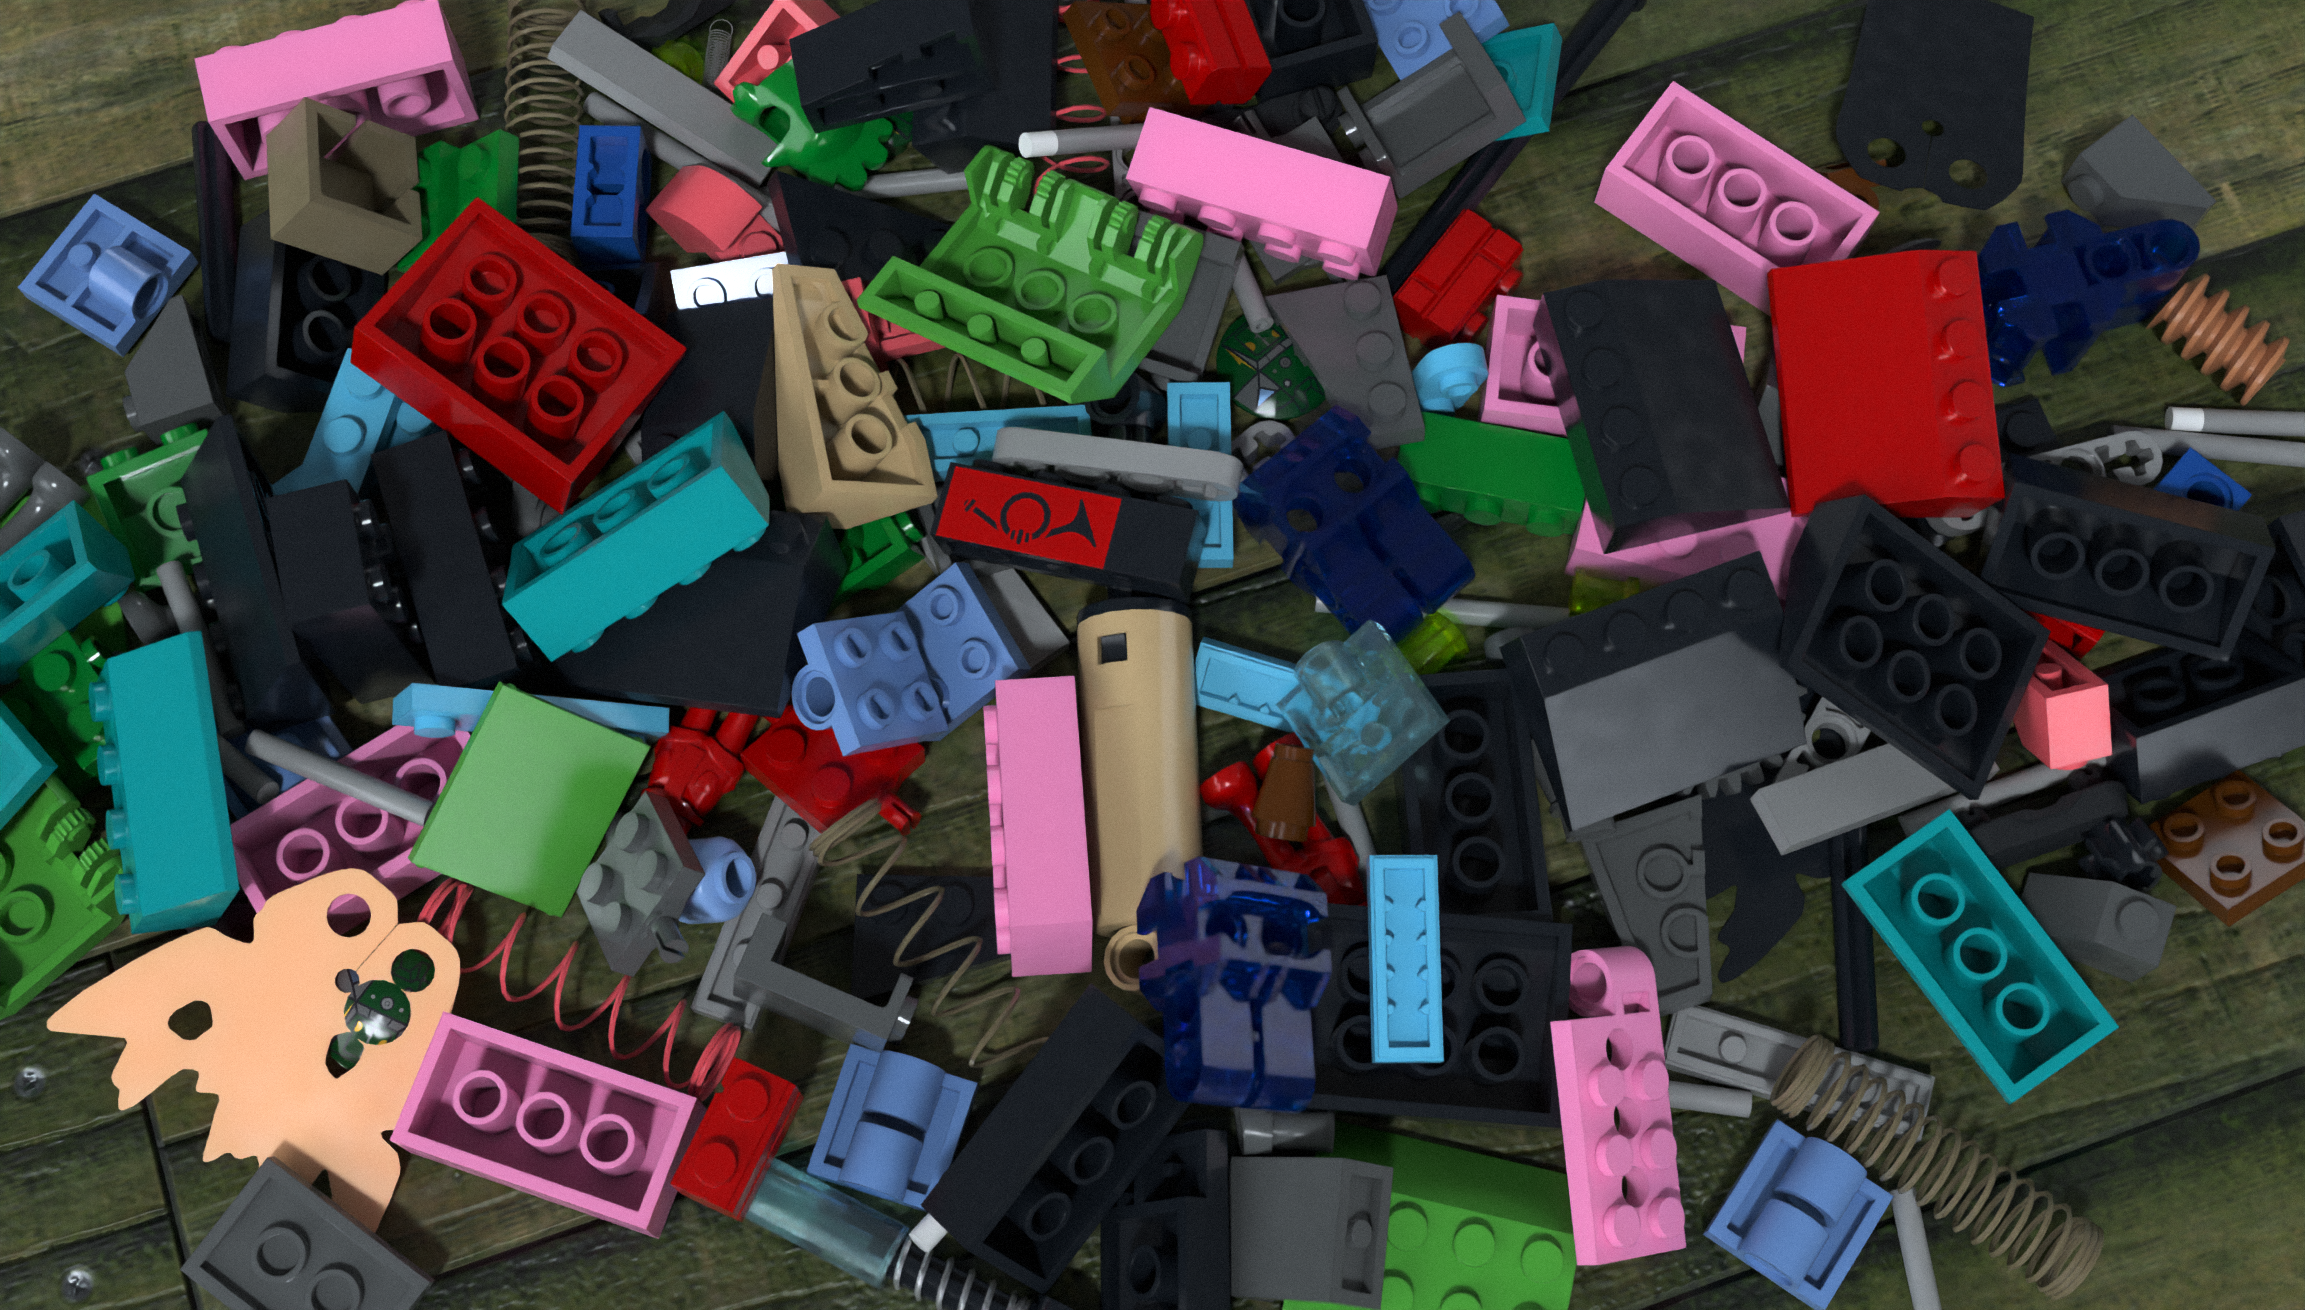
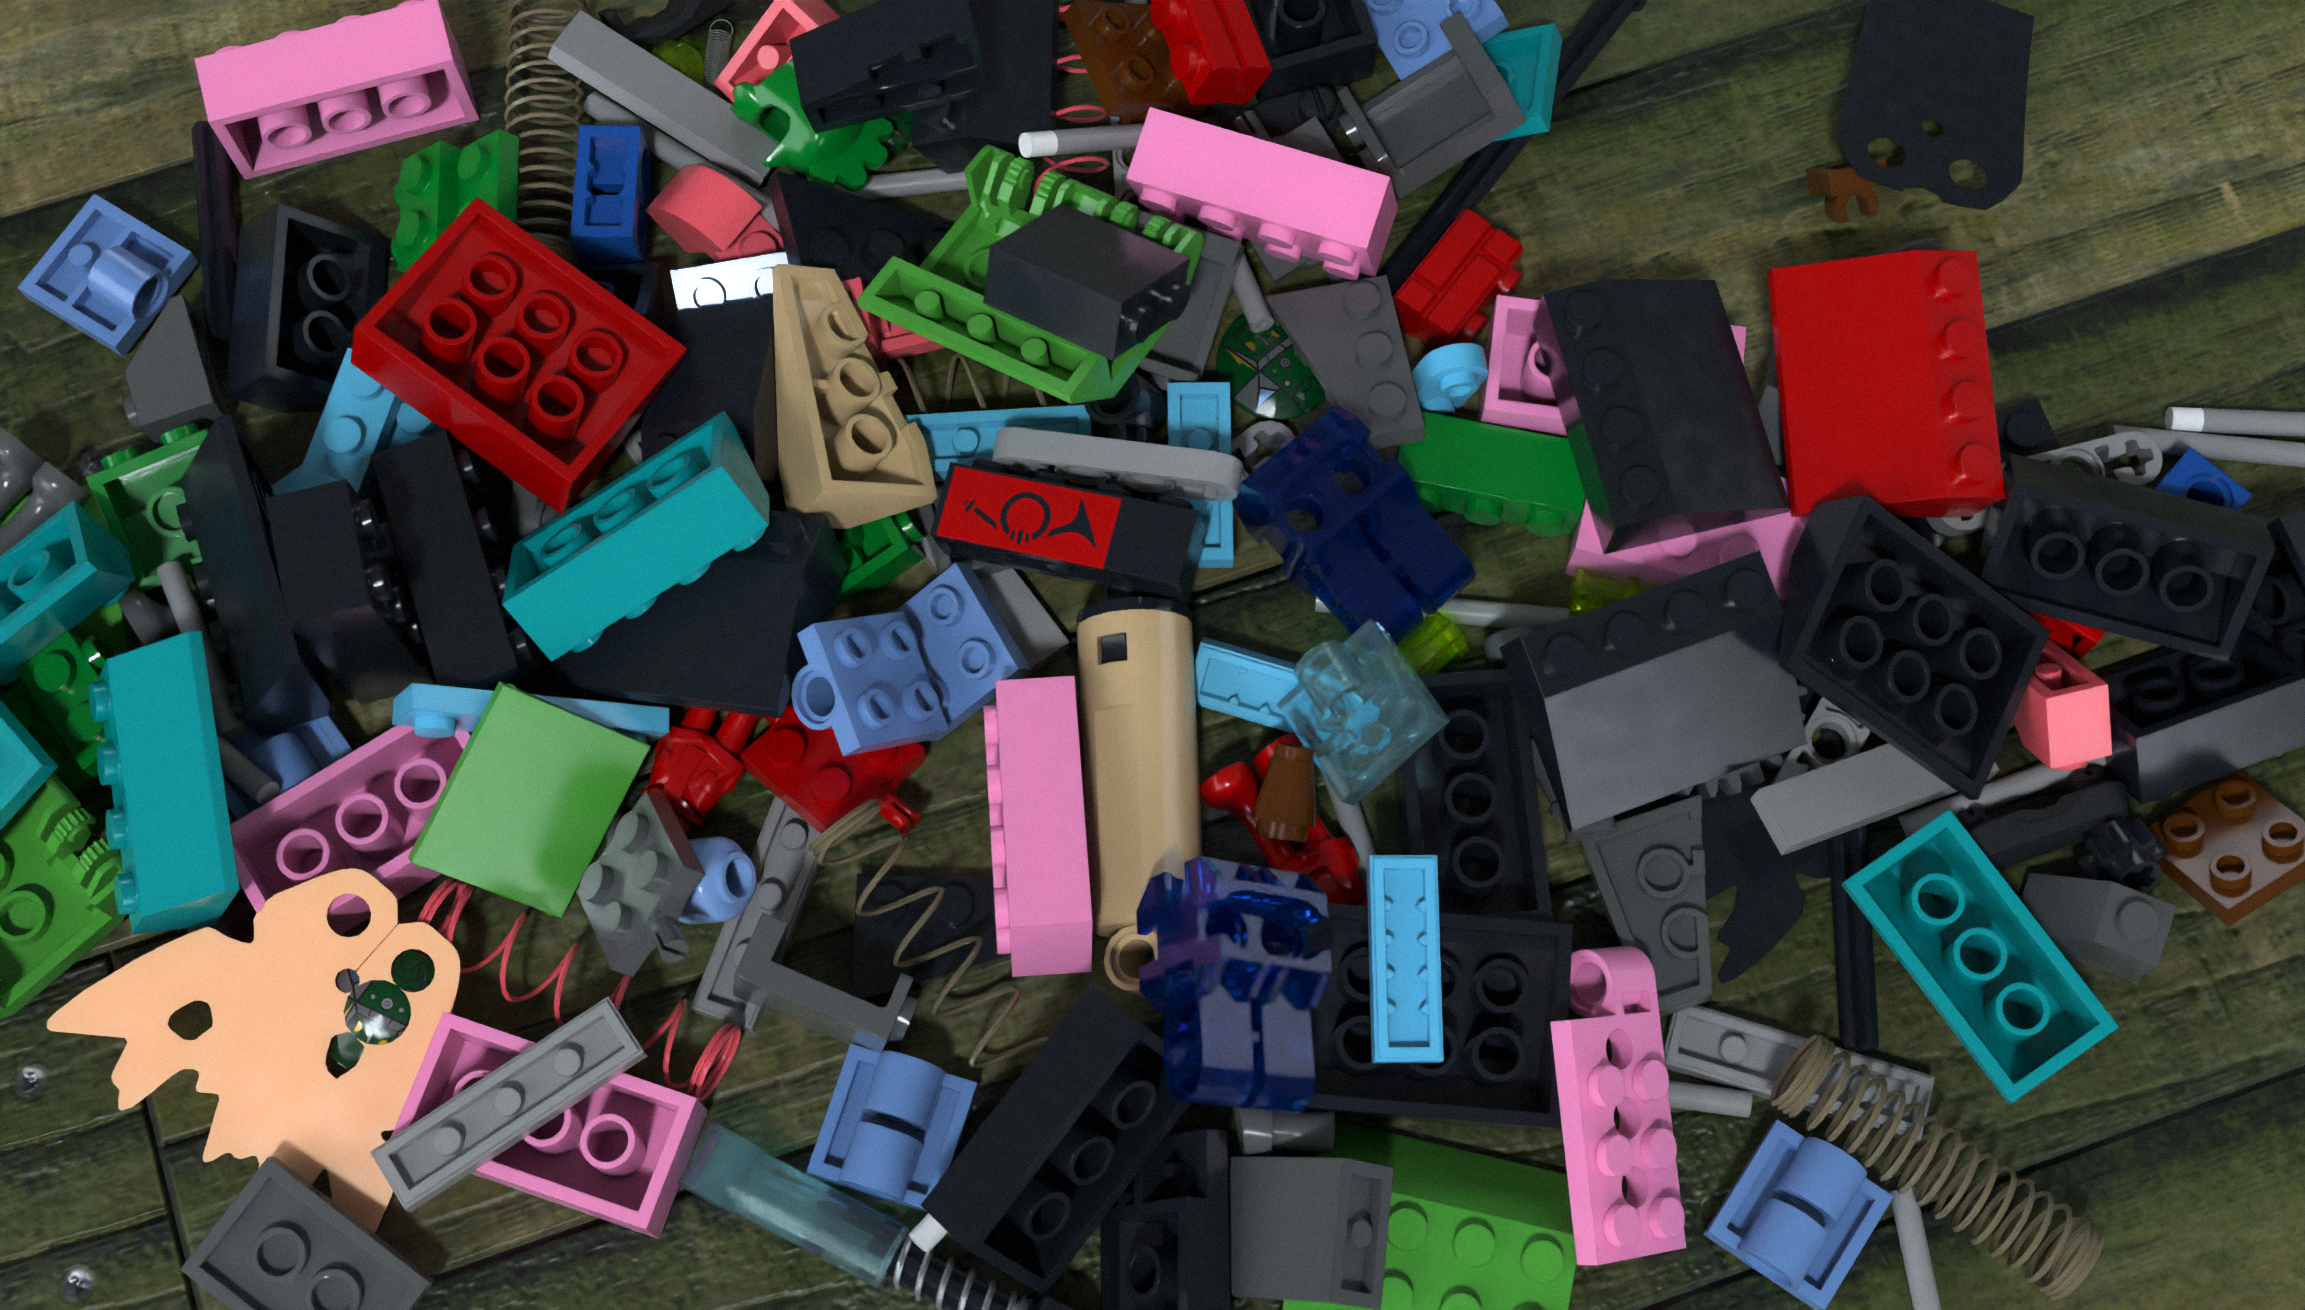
(339, 777): light grey bar -> none
(353, 202): dark tan piece -> none
(508, 1104): none -> light grey tile
(737, 1139): red brick -> none
(1086, 281): none -> black brick
(1728, 197): bright pink brick -> none
(2073, 287): clear blue connector -> none
(2135, 181): dark grey slope -> none
(2221, 337): nougat piece -> none

